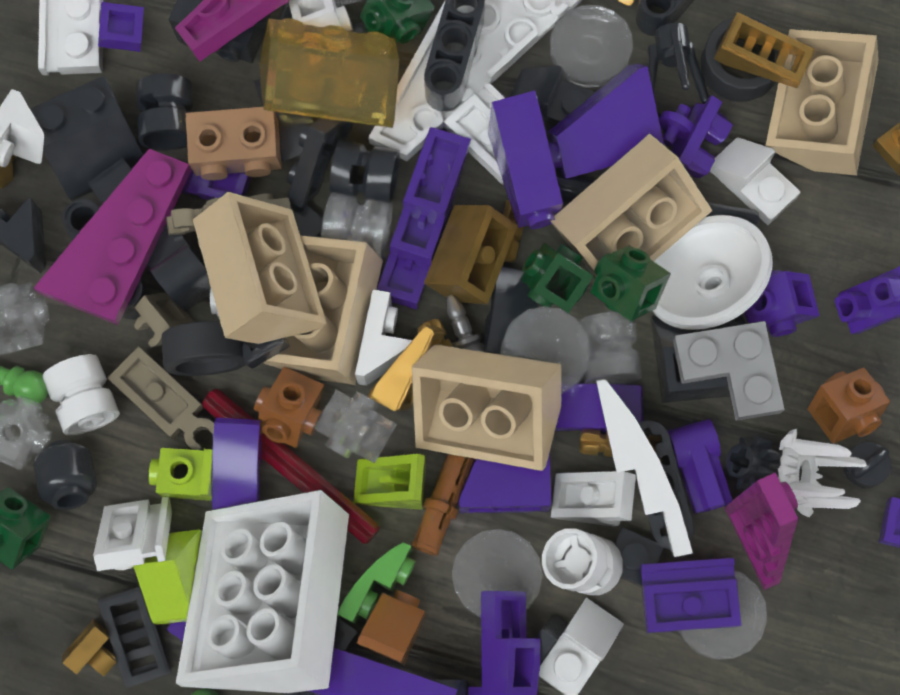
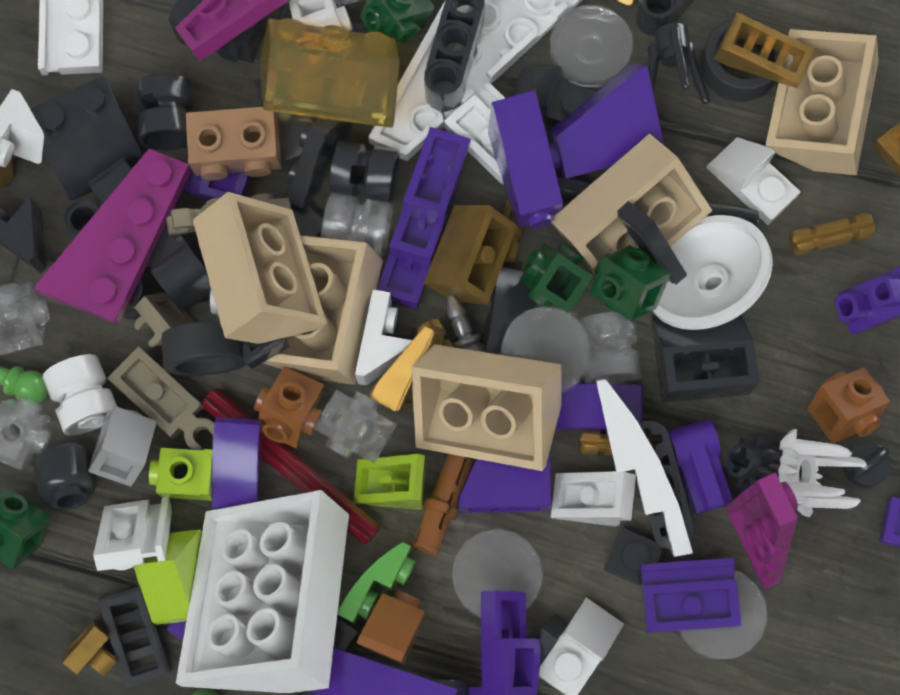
(120, 26): dark purple plate -> none
(122, 446): none -> light grey brick
(582, 562): white wheel -> none
(651, 240): none -> black tile
(687, 130): dark purple hips -> none
(740, 355): light grey plate -> none
(784, 303): dark purple brick -> none
(832, 234): none -> pearl gold axle

